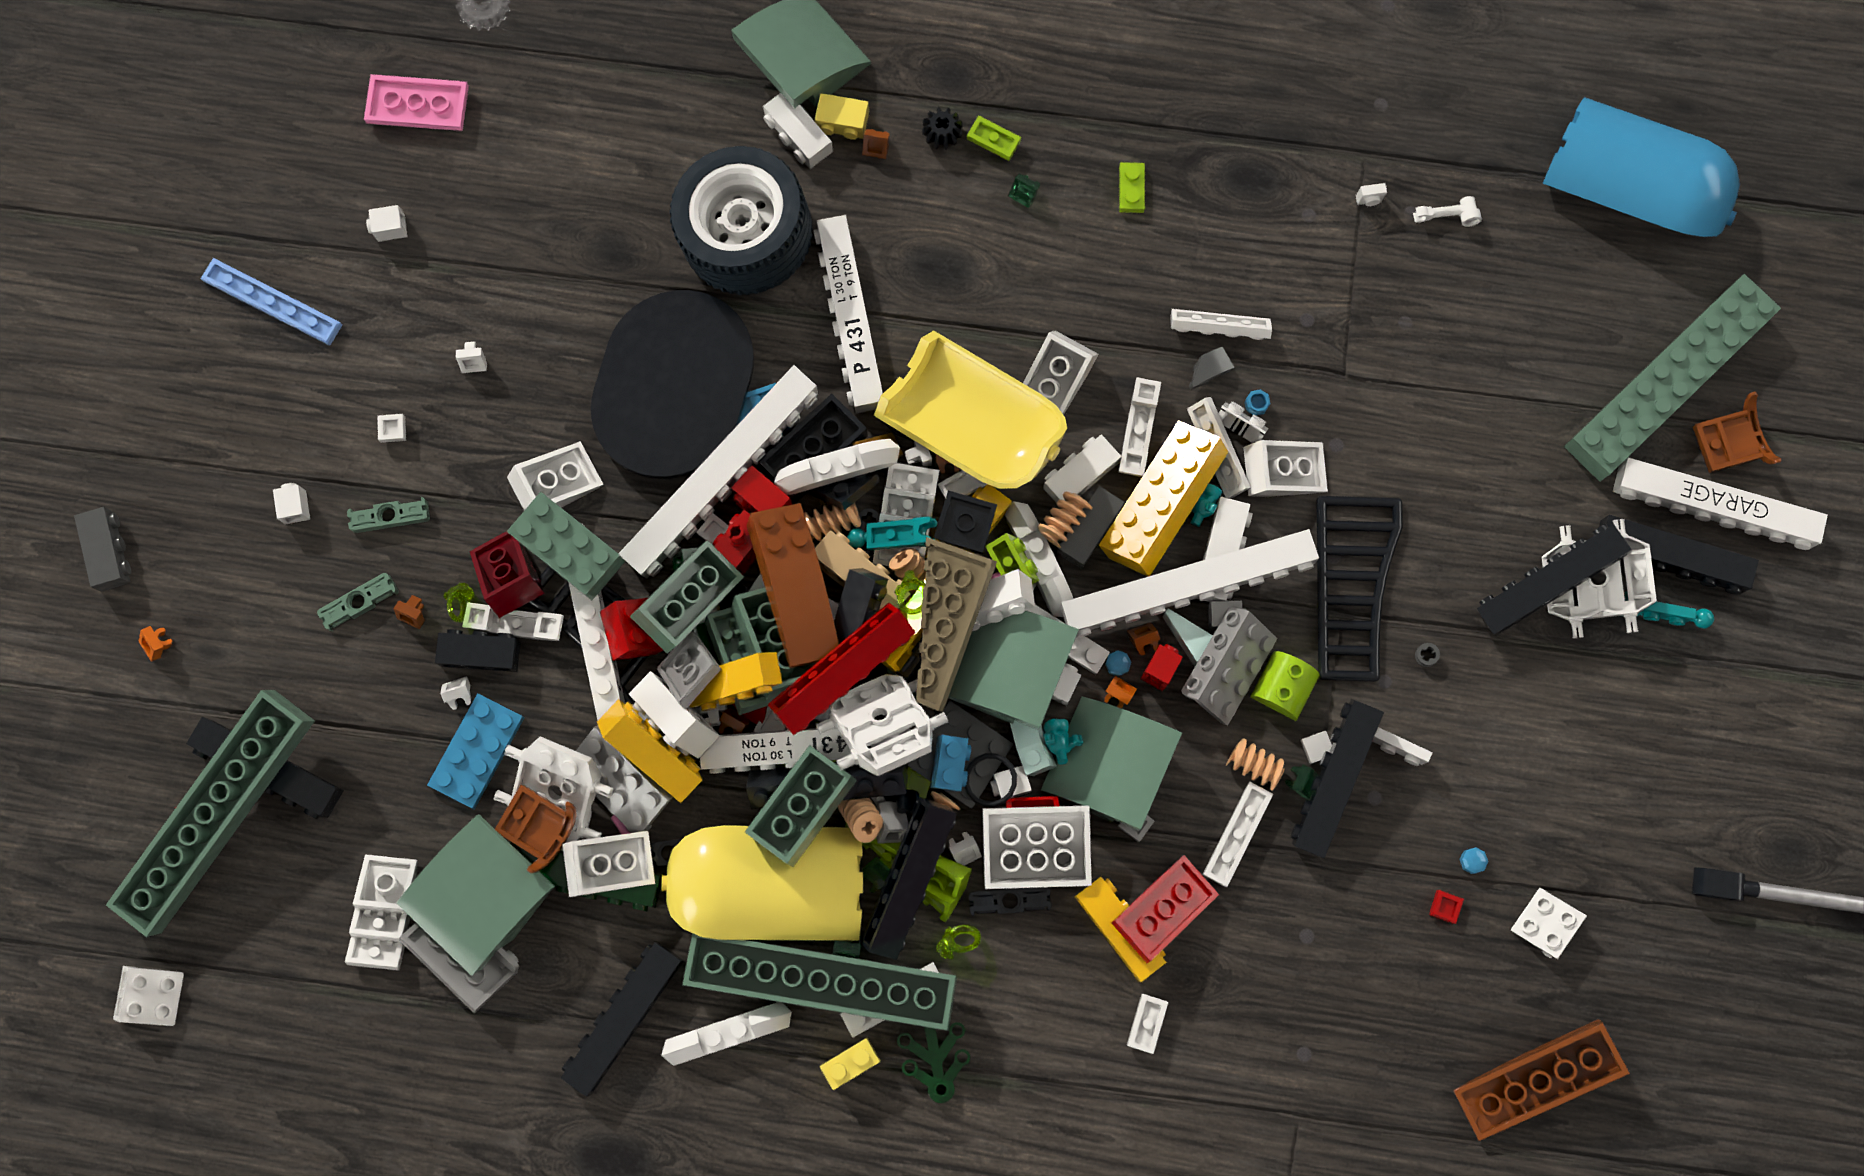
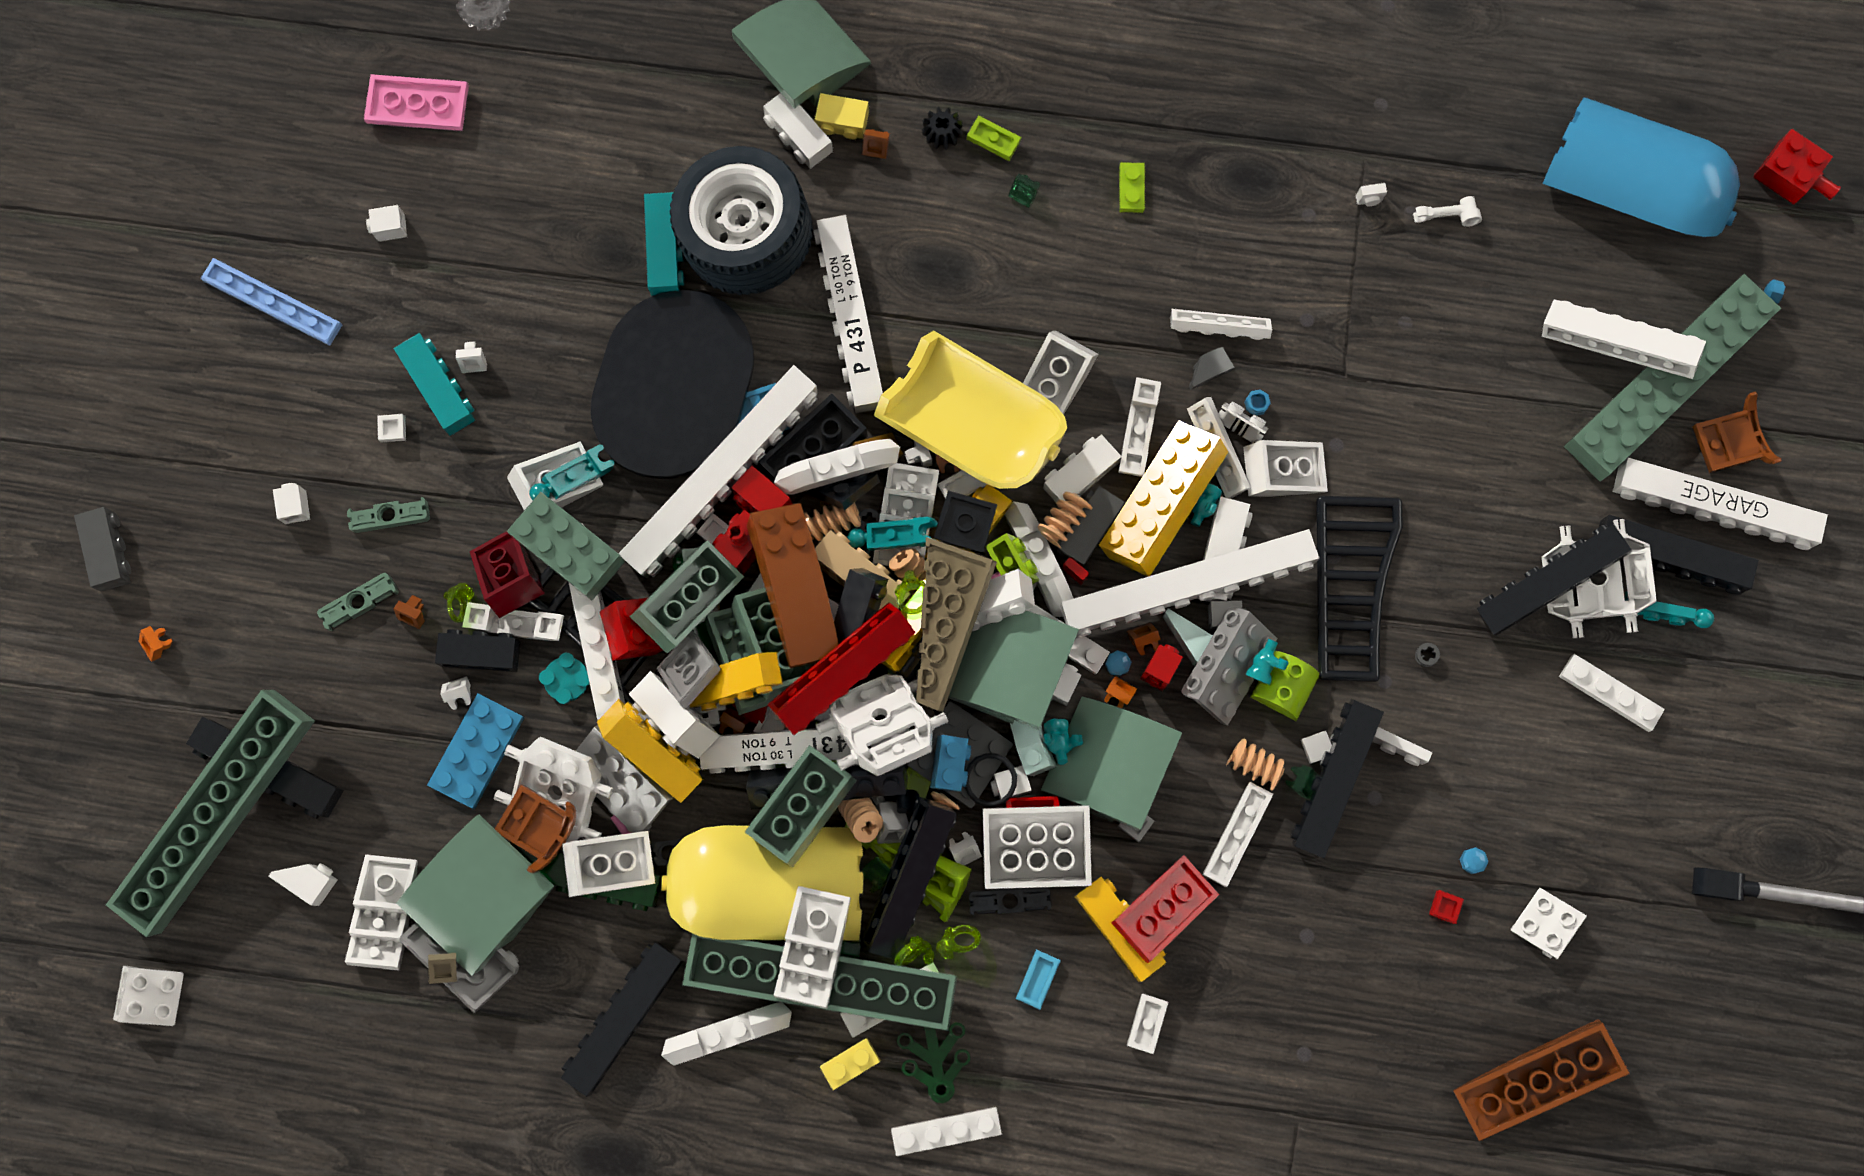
(306, 881): none -> white slope
(435, 384): none -> teal brick
(442, 968): none -> dark tan plate
(565, 678): none -> teal piece
(573, 474): none -> teal plate
(661, 246): none -> teal brick
(812, 947): none -> white slope
(913, 950): none -> clear neon green piece
(946, 1131): none -> white plate
(1038, 979): none -> medium azure tile
(1075, 570): none -> red tile
(1265, 662): none -> teal piece
(1611, 693): none -> white plate
(1623, 338): none -> white brick
(1775, 290): none -> dark azure tile
(1795, 168): none -> red brick

